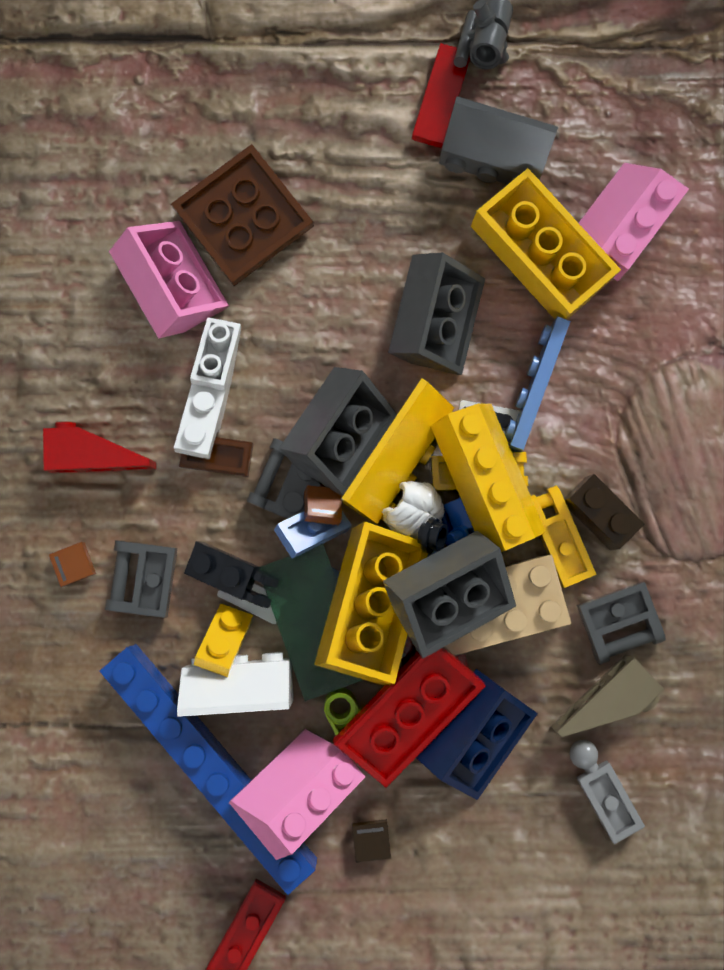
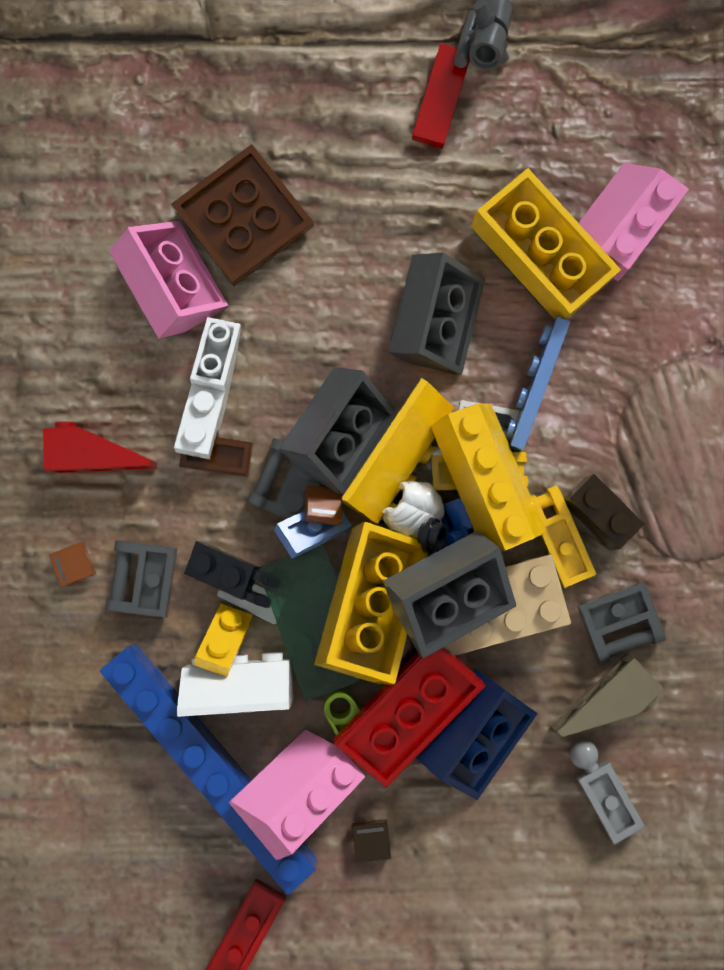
(495, 142): dark grey slope -> none

